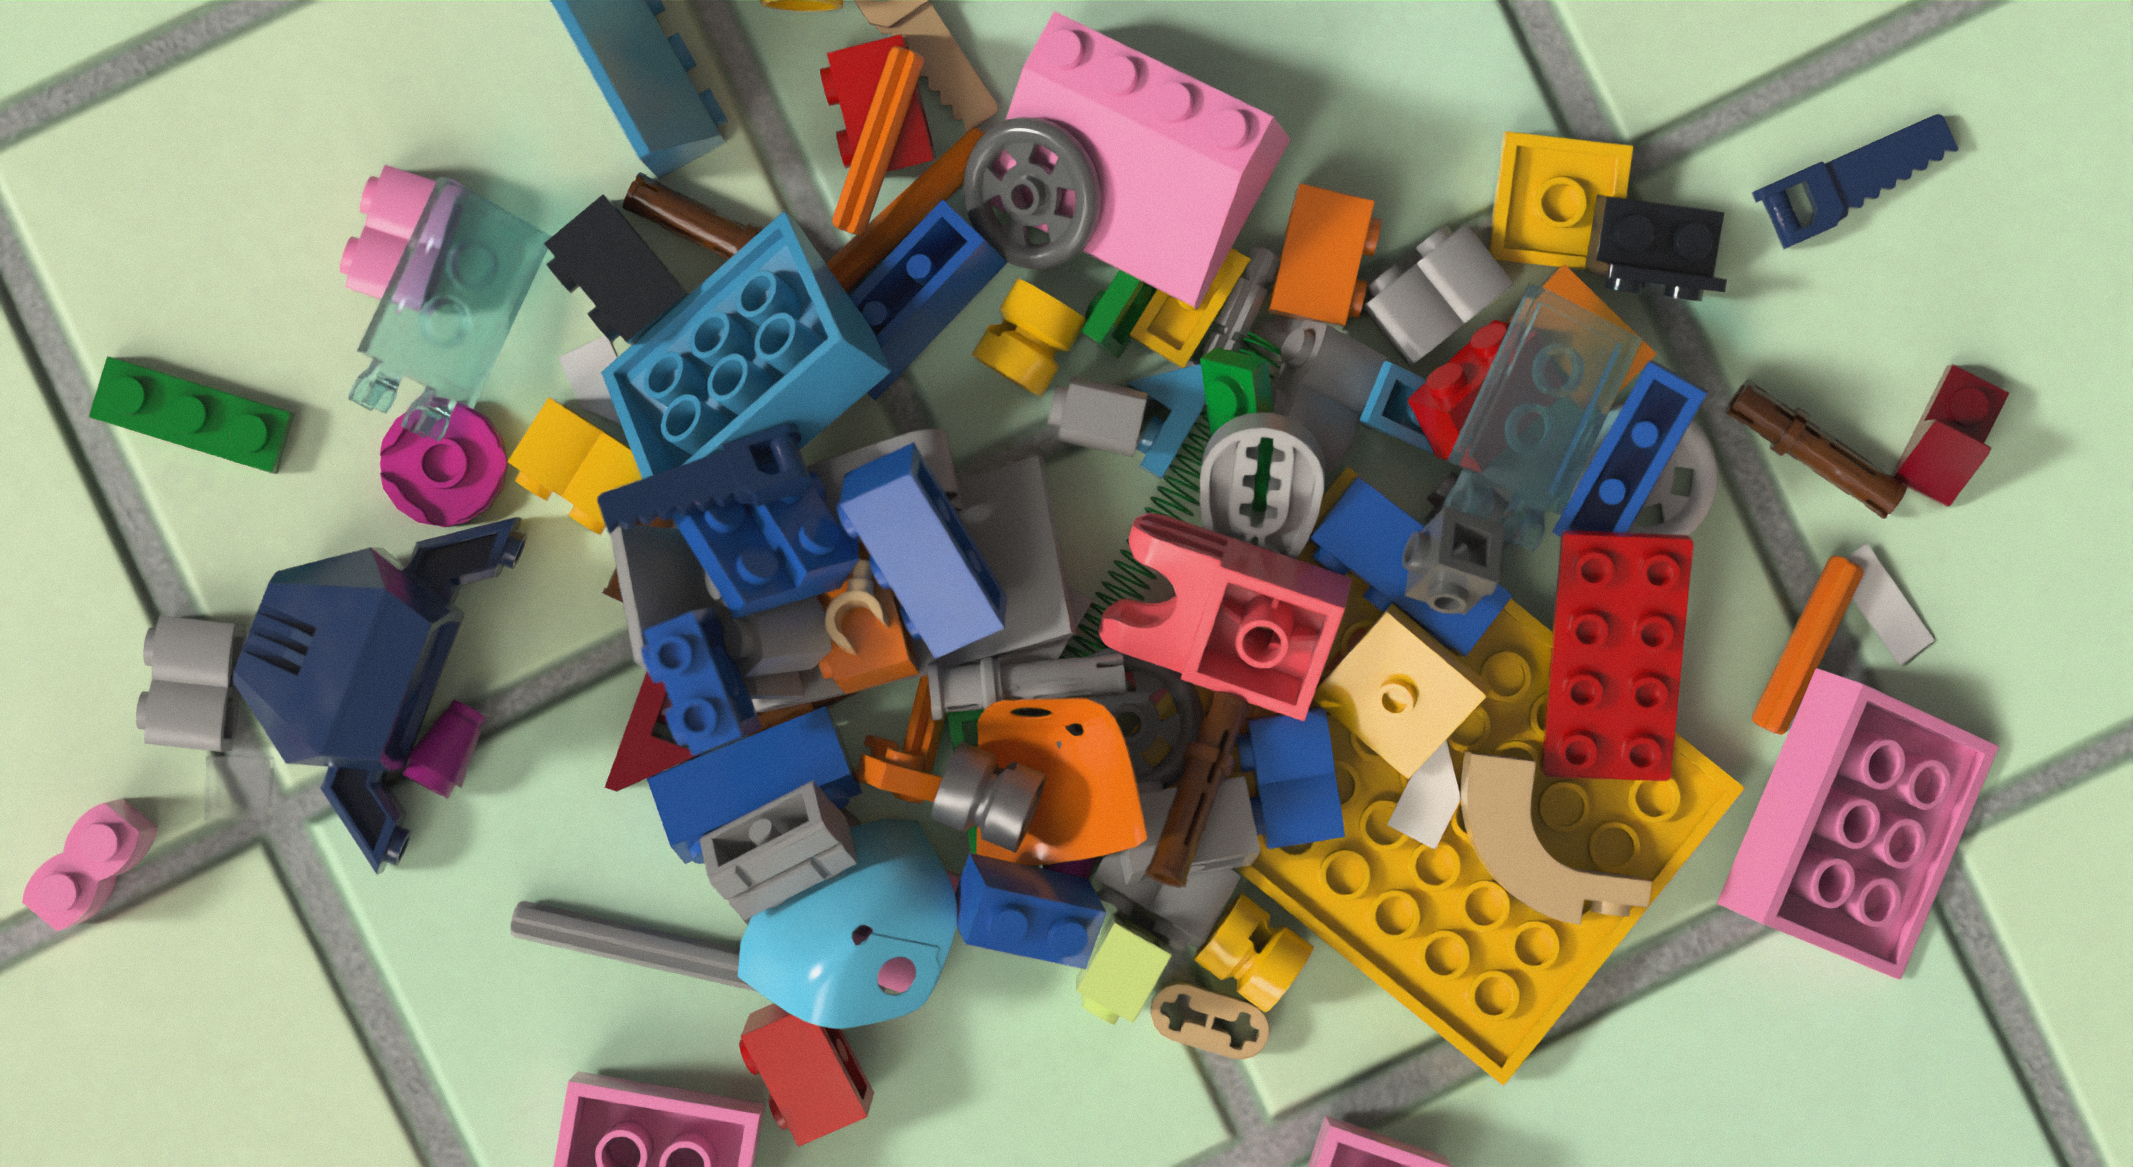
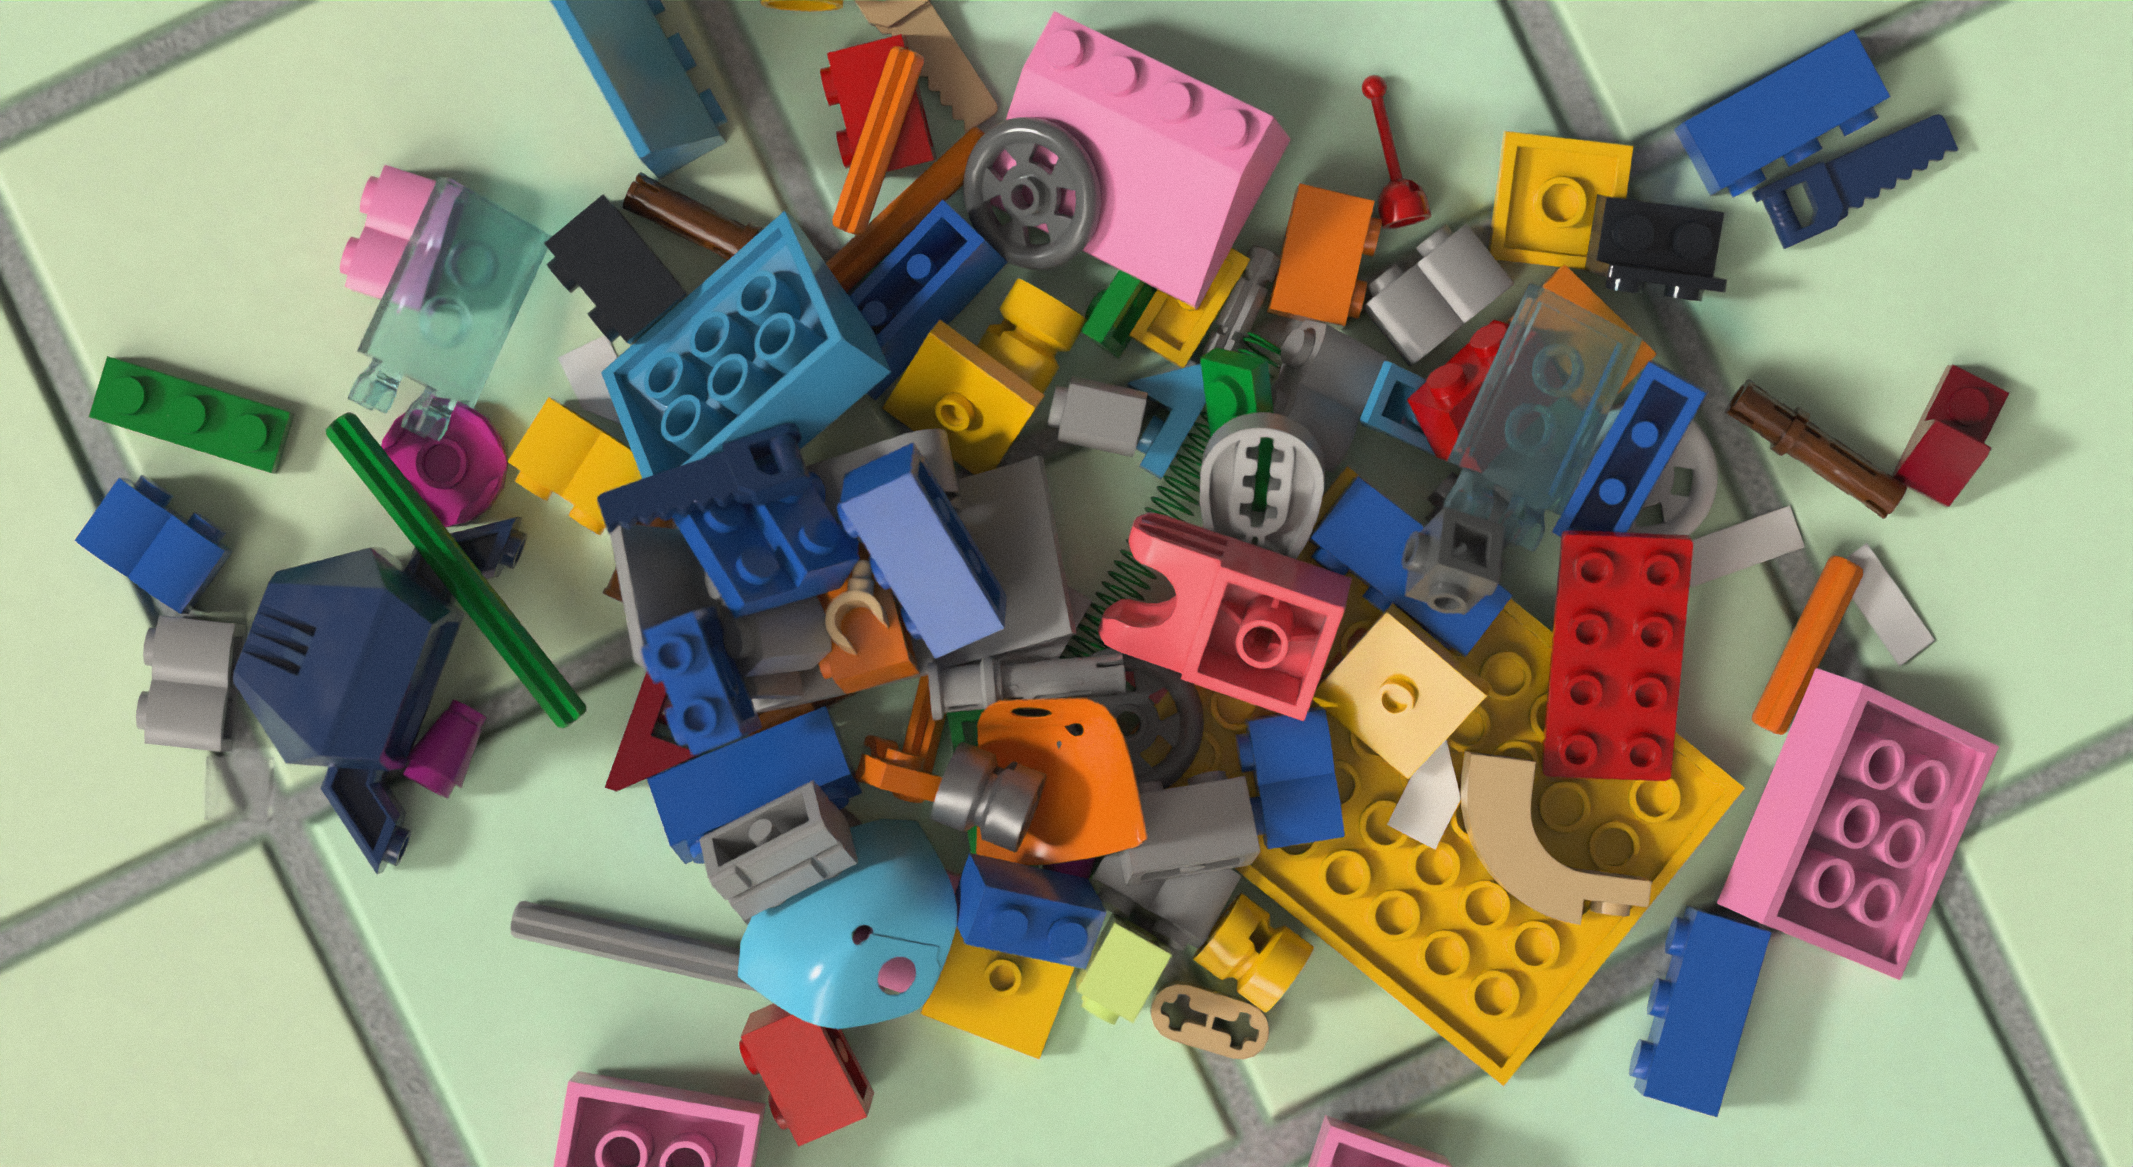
(82, 878): bright pink brick -> none
(154, 543): none -> blue brick
(456, 570): none -> green axle
(967, 395): none -> yellow plate
(999, 996): none -> yellow plate
(1206, 765): reddish brown pin -> none
(1401, 200): none -> red hinge
(1699, 1010): none -> blue brick
(1744, 545): none -> white sticker
(1783, 115): none -> blue brick

